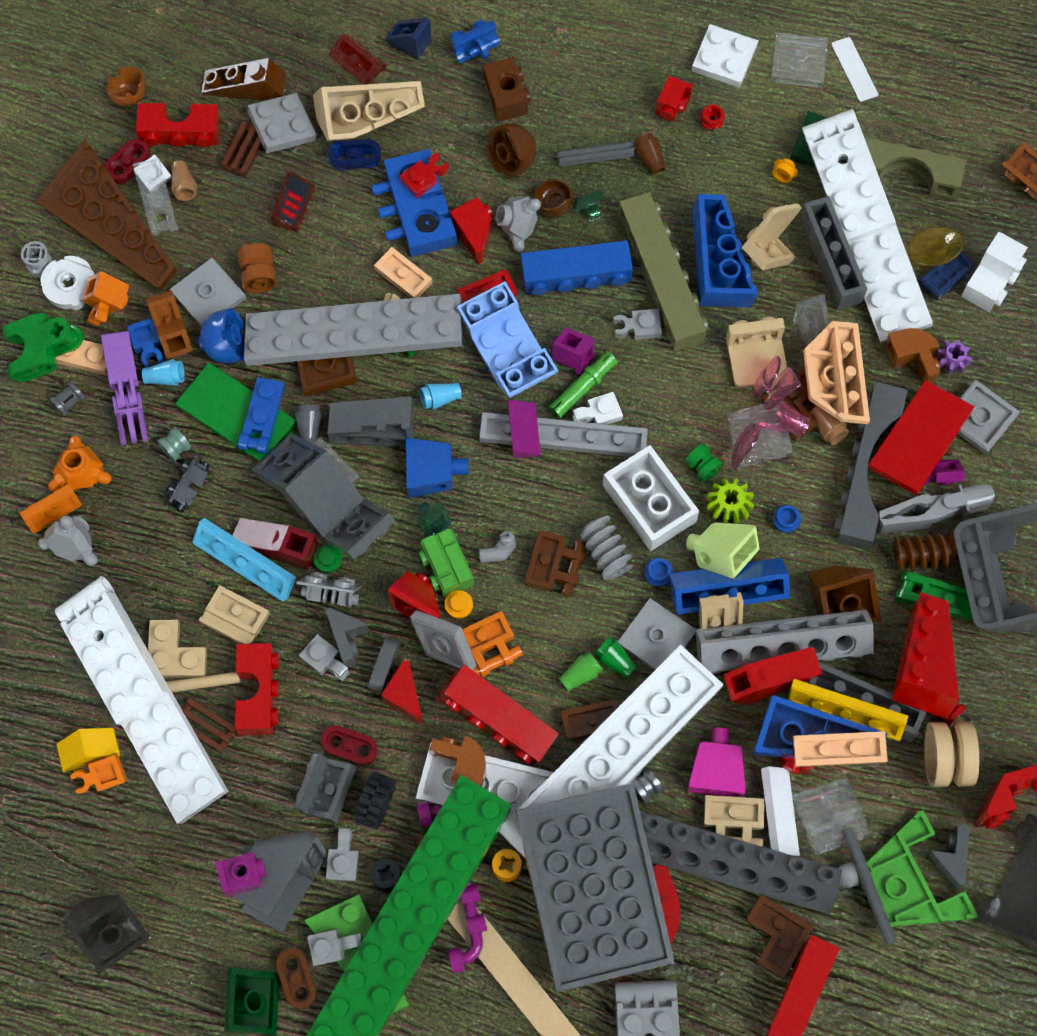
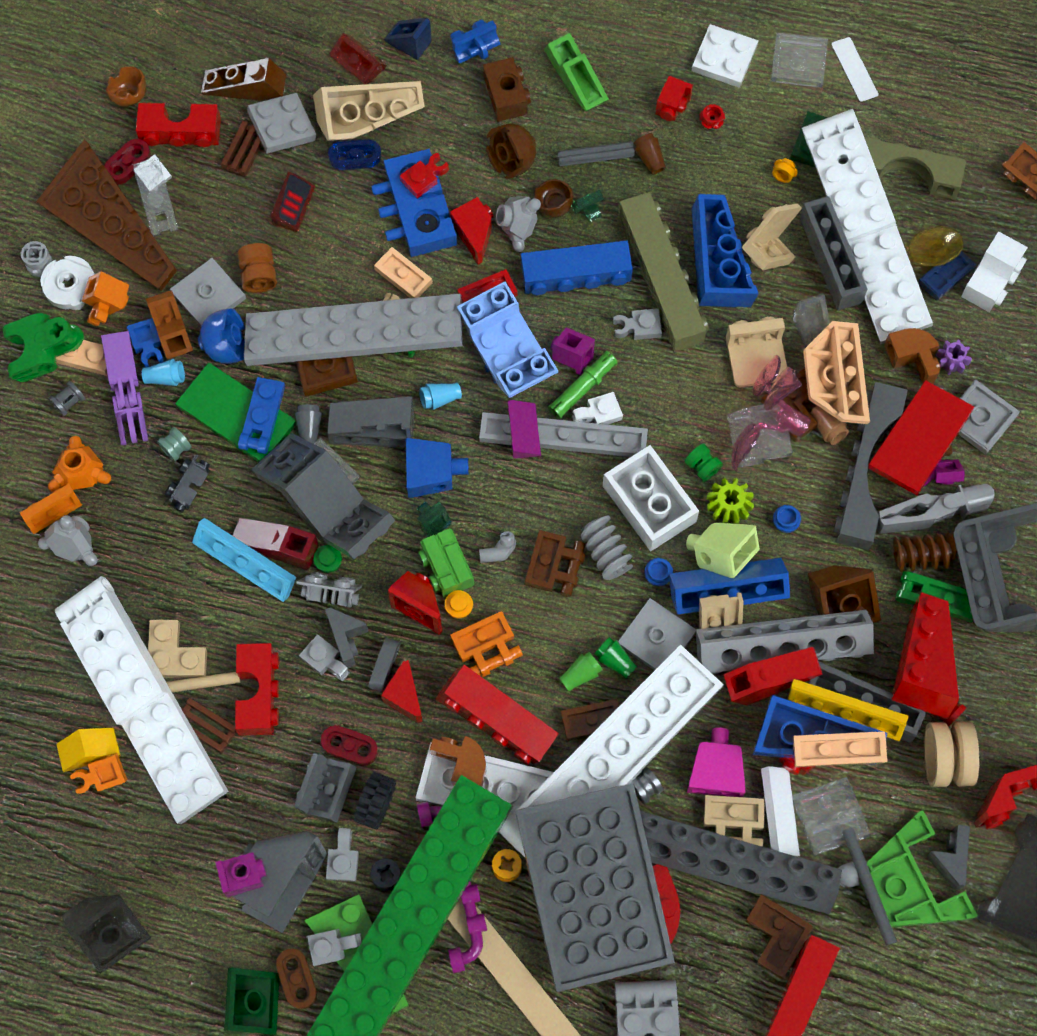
(183, 183): medium nougat cone -> none
(234, 616): tan plate -> none
(442, 640): light grey plate -> none
(576, 72): none -> bright green slope

